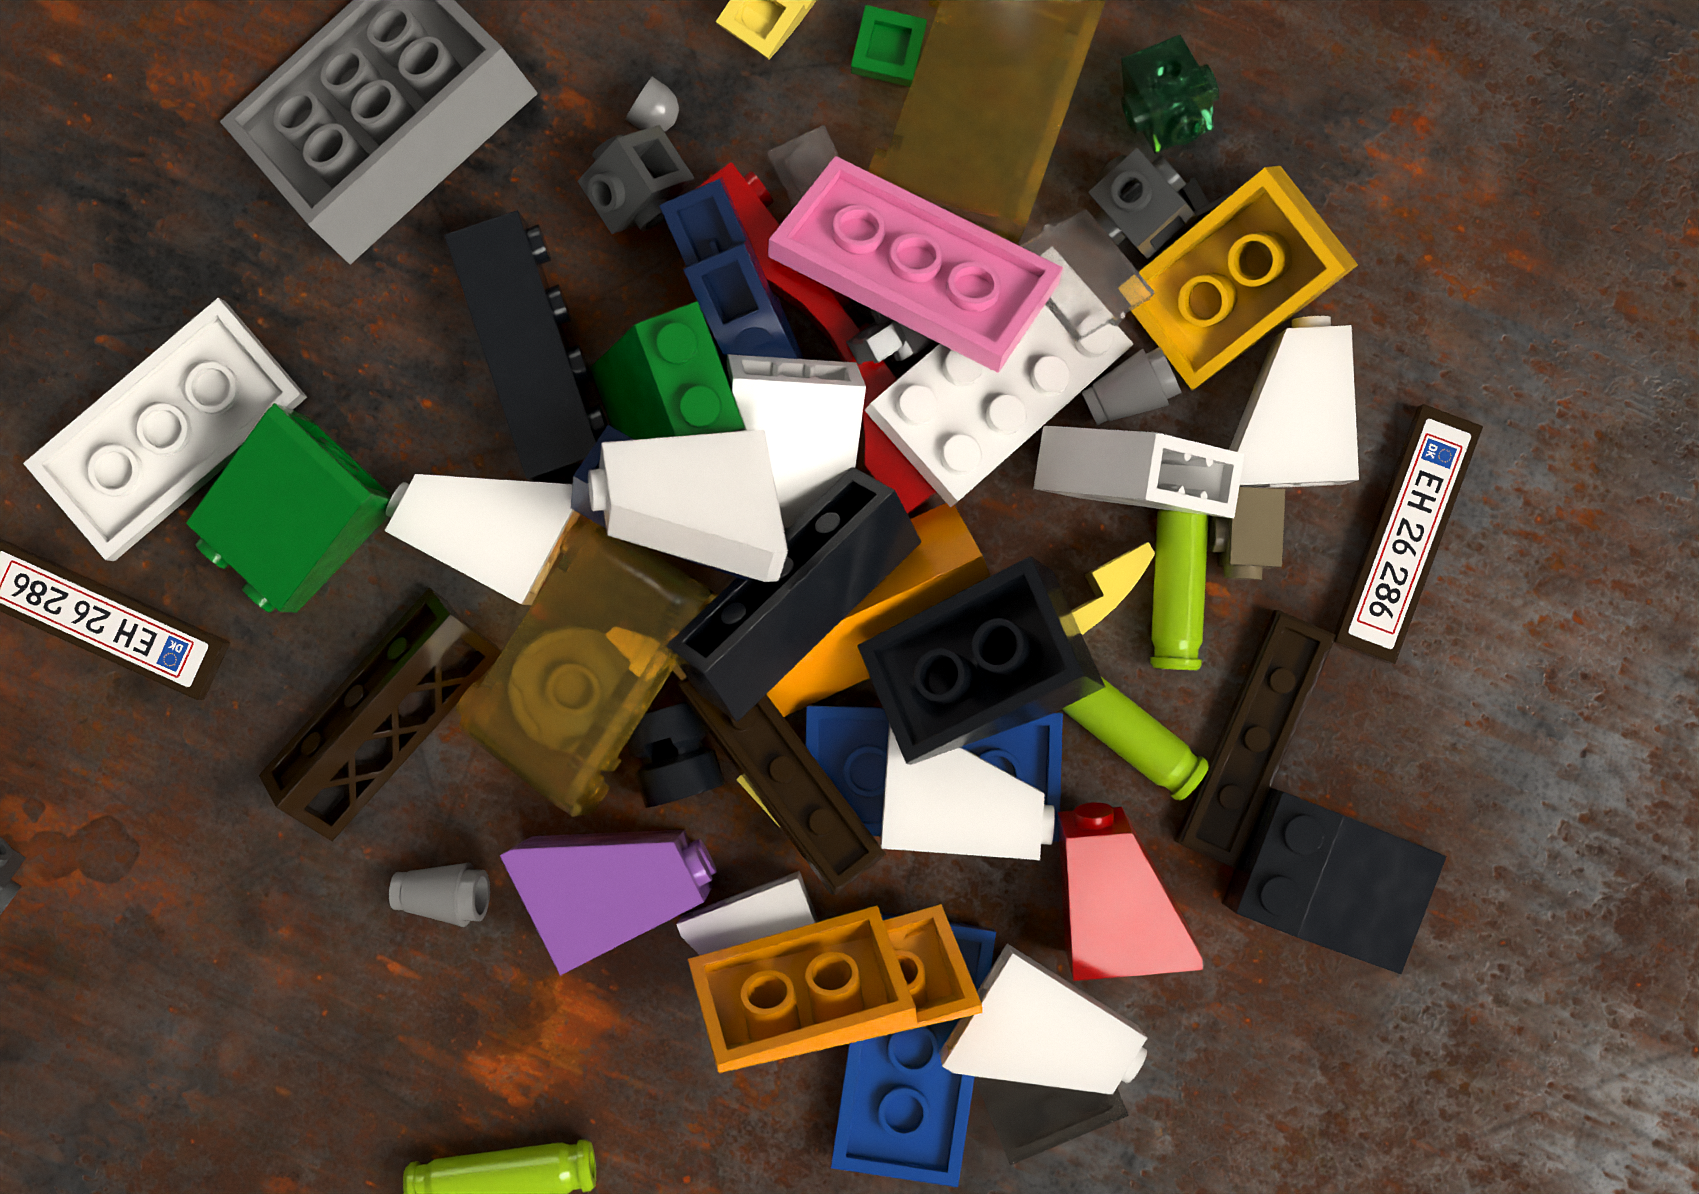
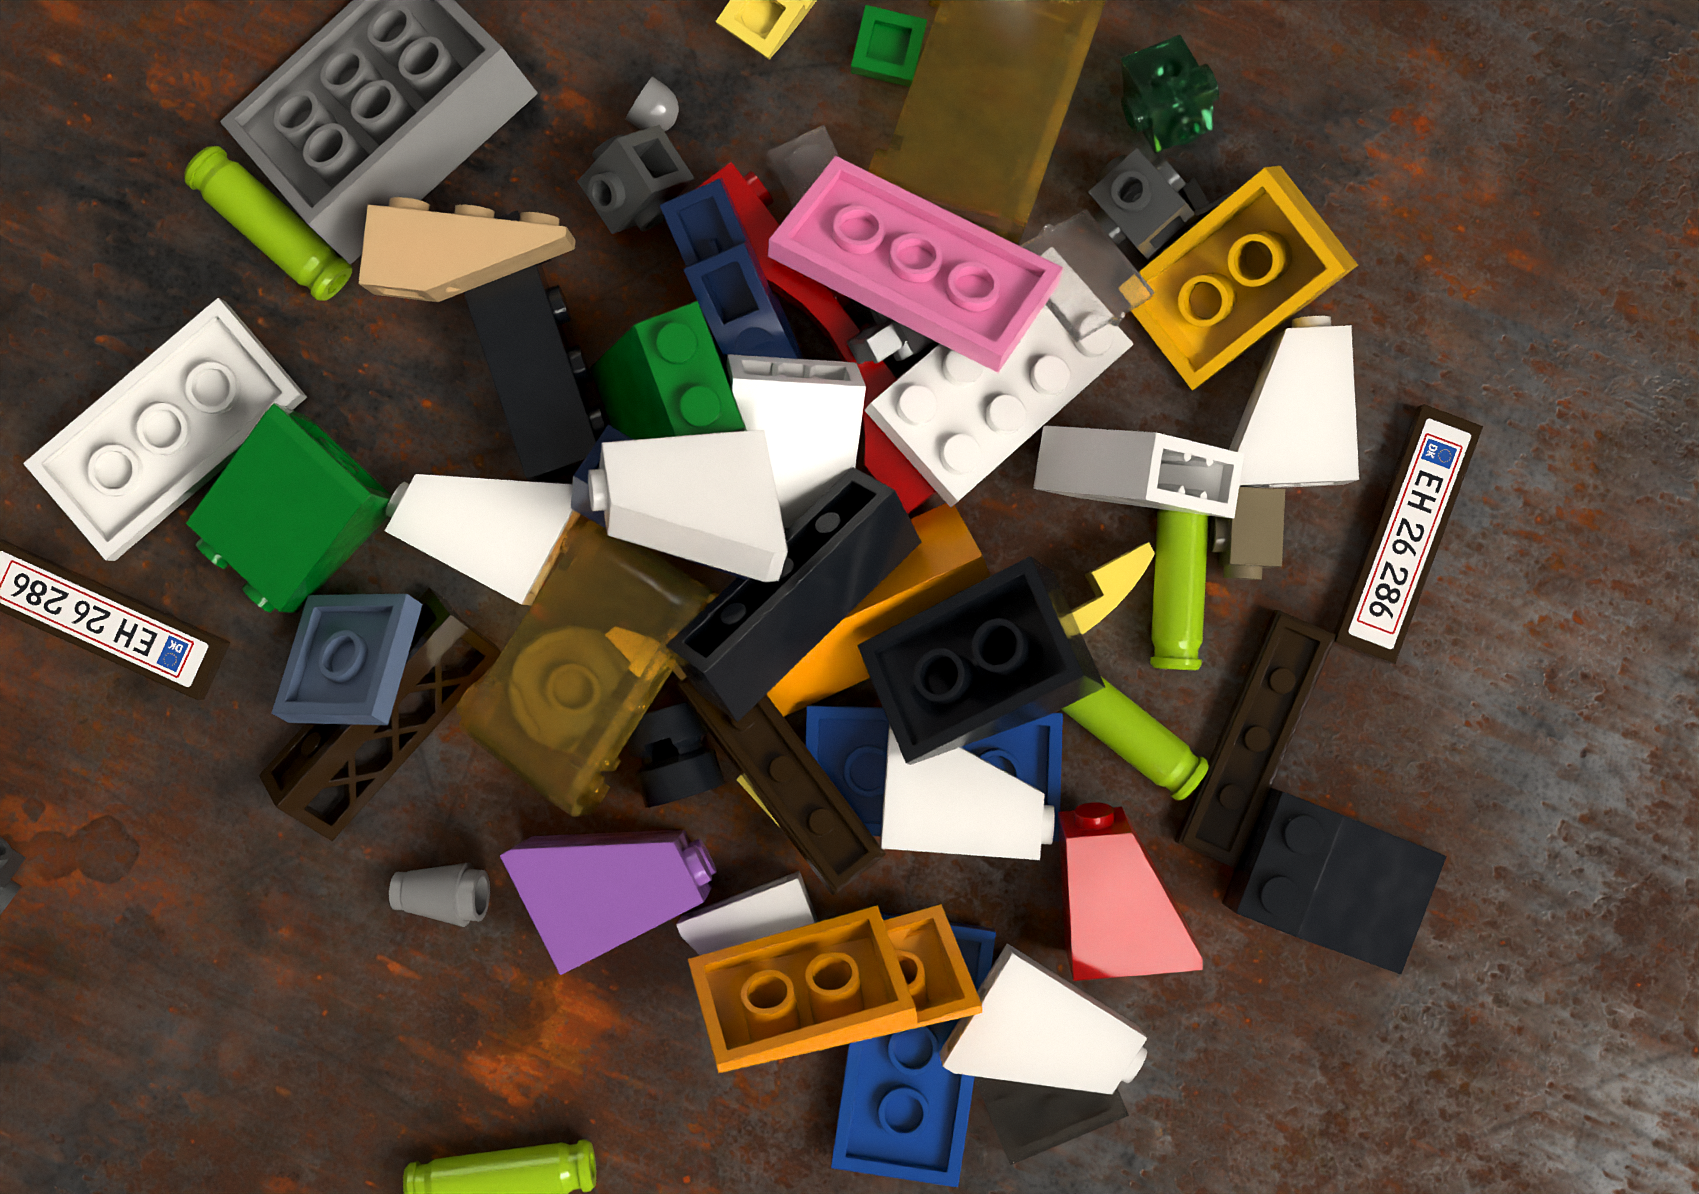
(267, 222): none -> lime axle
(347, 659): none -> sand blue plate
(445, 254): none -> tan slope
(1133, 387): light grey cone -> none

